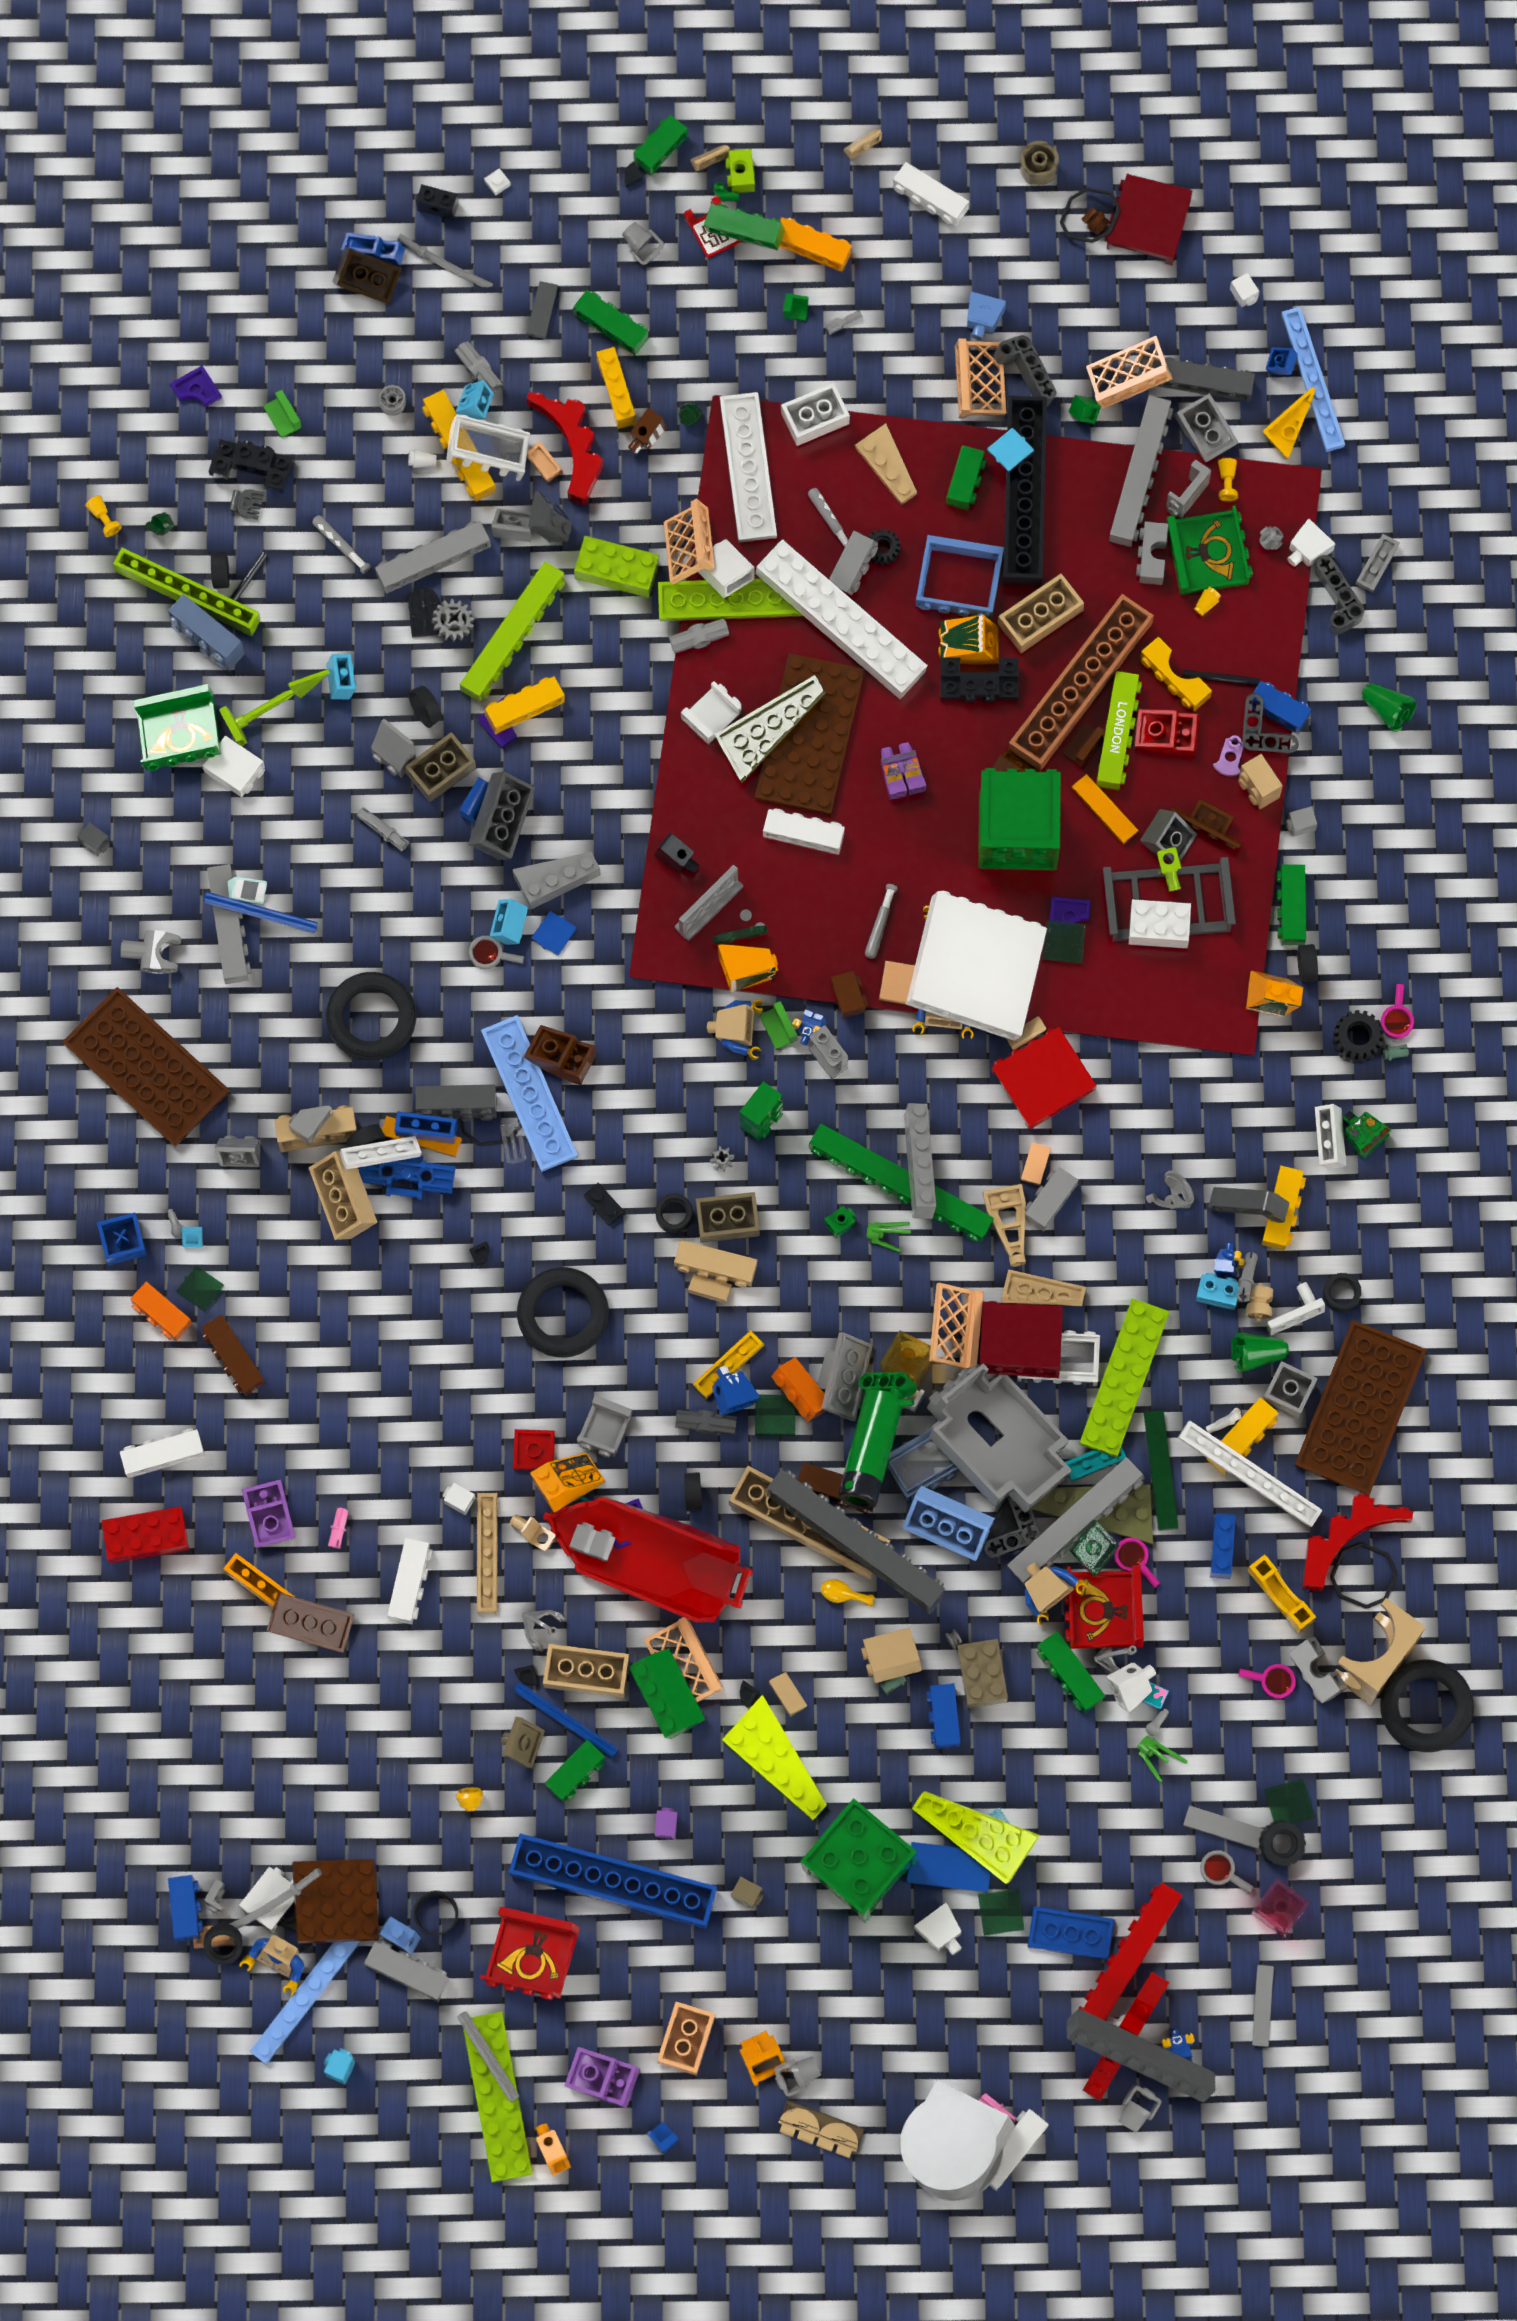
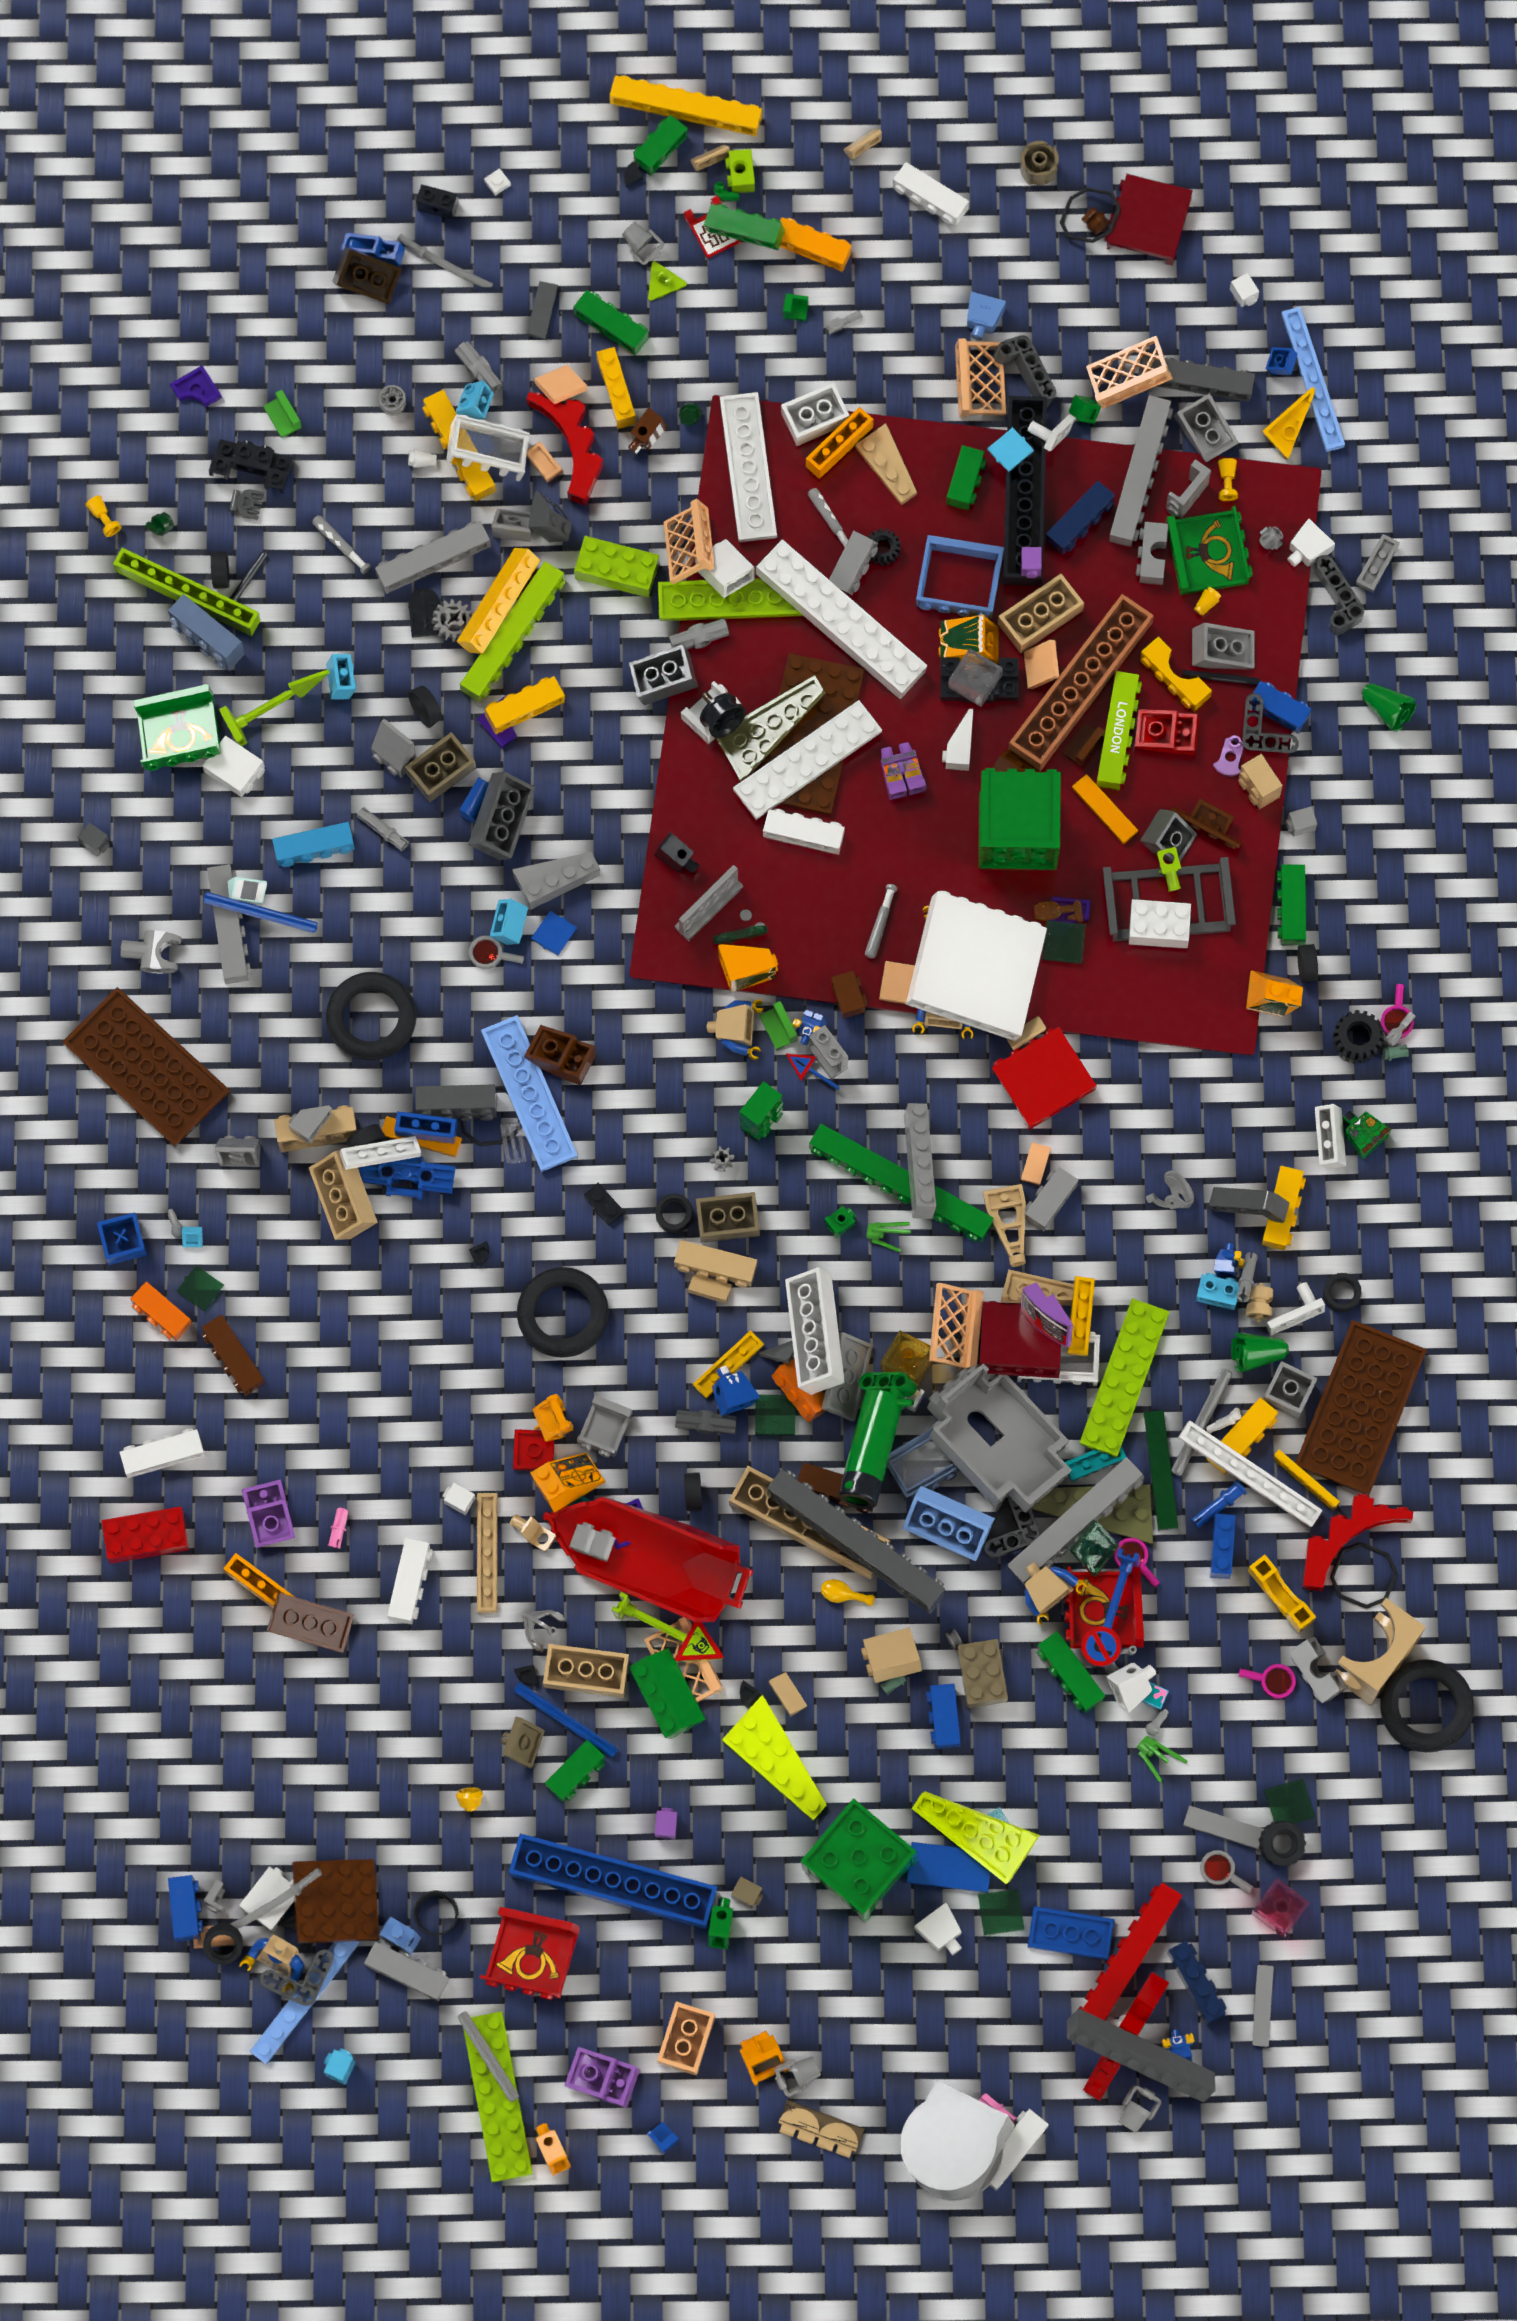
(305, 1986): none -> dark grey beam
(313, 844): none -> dark azure brick
(498, 600): none -> yellow brick
(551, 1418): none -> light orange piece
(560, 384): none -> light nougat tile
(663, 282): none -> lime piece
(663, 674): none -> dark grey brick
(686, 105): none -> yellow brick
(696, 1644): none -> lime piece
(720, 1924): none -> green torso
(721, 714): none -> black wheel
(780, 1353): none -> dark grey piece
(803, 1064): none -> piece
(807, 759): none -> white plate
(814, 1331): none -> white brick
(839, 442): none -> light orange brick
(958, 748): none -> white slope
(975, 677): none -> clear brick
(1031, 562): none -> medium lavender brick
(1041, 664): none -> light nougat tile
(1046, 1314): none -> slope
(1052, 910): none -> clear orange piece
(1055, 436): none -> white piece
(1080, 518): none -> dark blue brick
(1081, 1315): none -> yellow tile
(1101, 1644): none -> blue piece
(1196, 1982): none -> dark blue brick
(1203, 1419): none -> light grey axle
(1222, 647): none -> light grey slope
(1226, 1498): none -> blue pin
(1306, 1480): none -> yellow tile
(1396, 1033): none -> light grey piece

